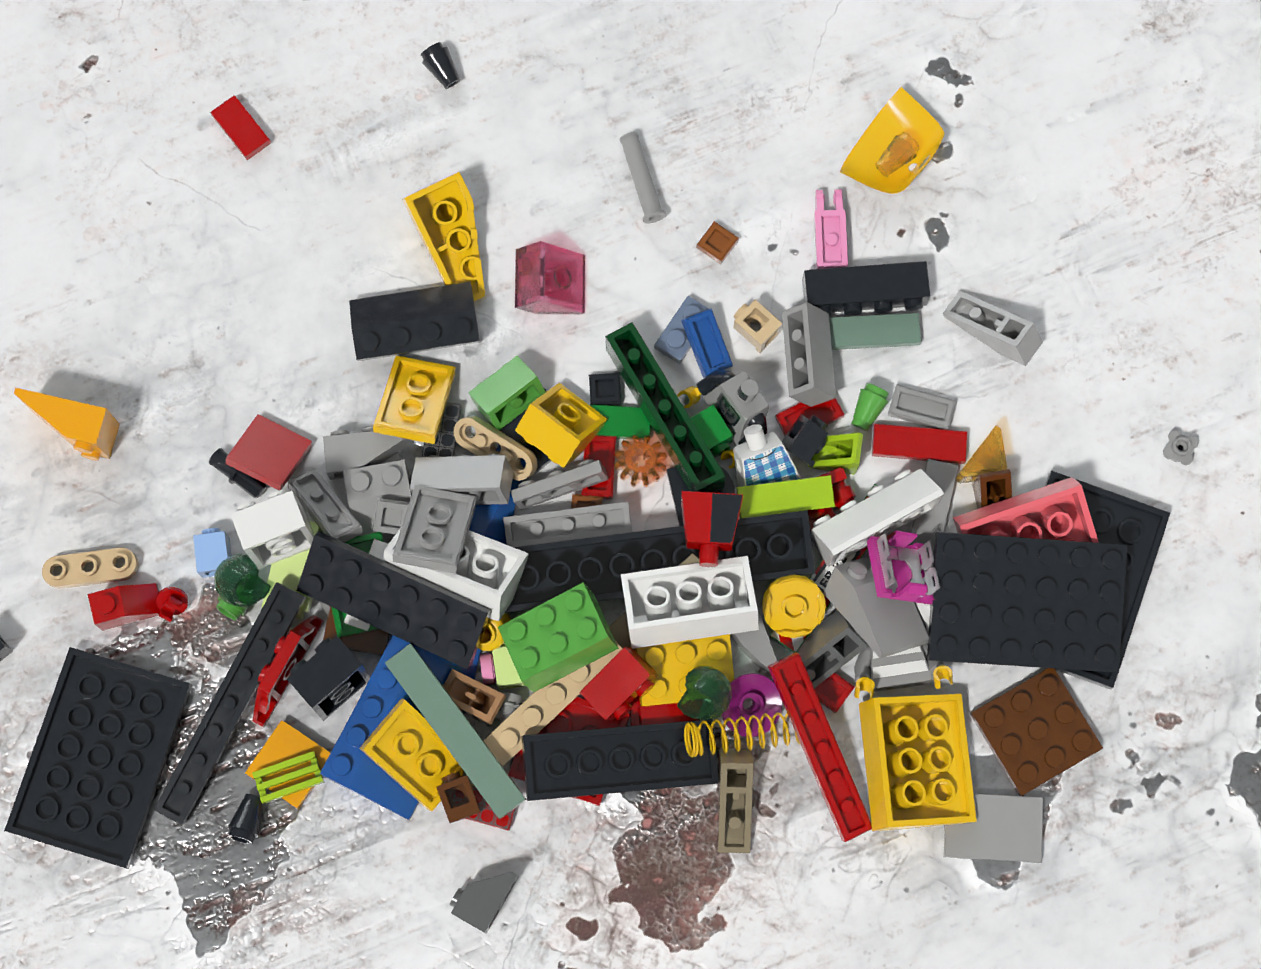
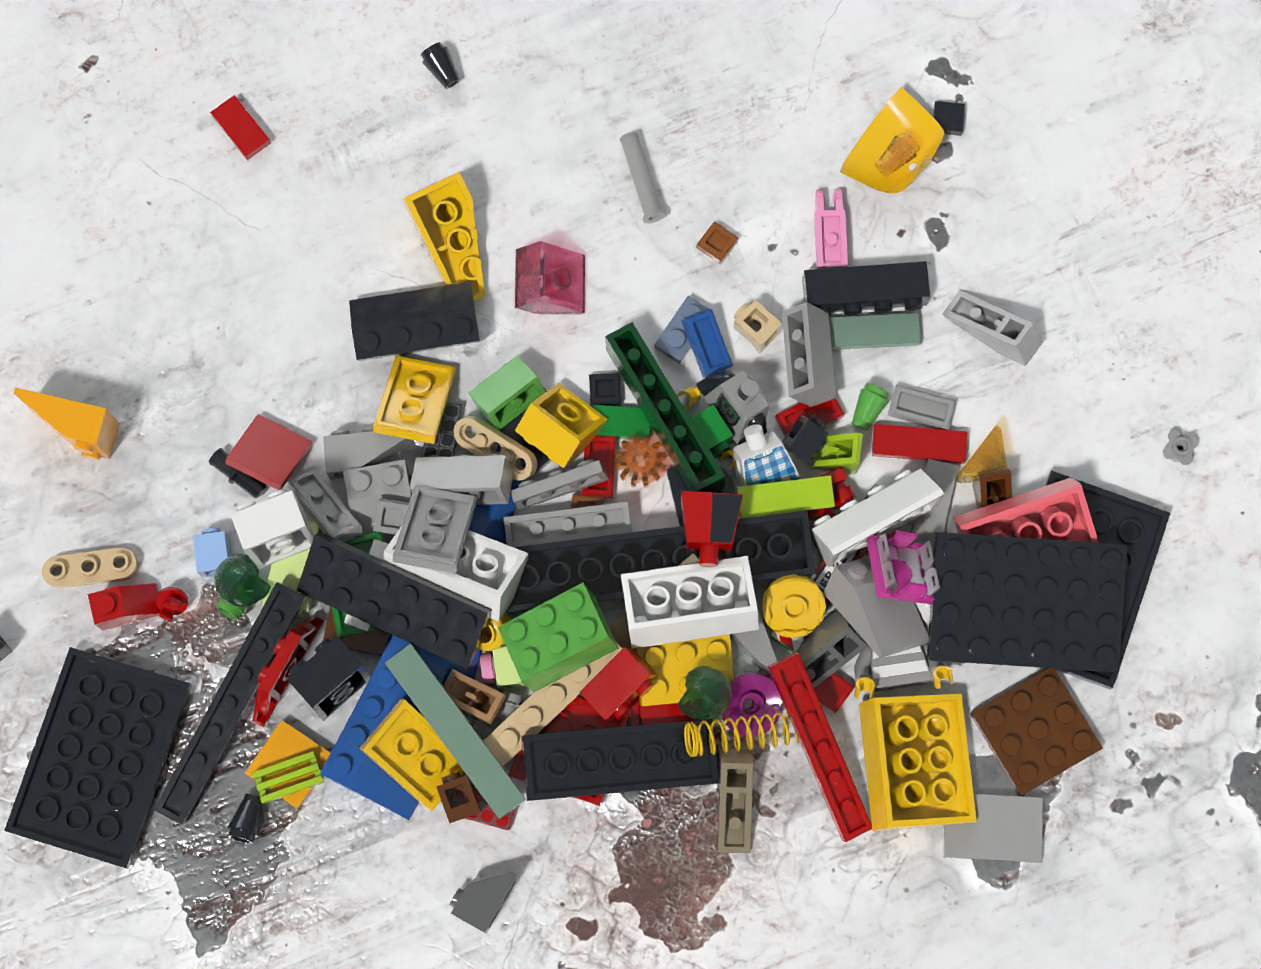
(949, 116): none -> black tile

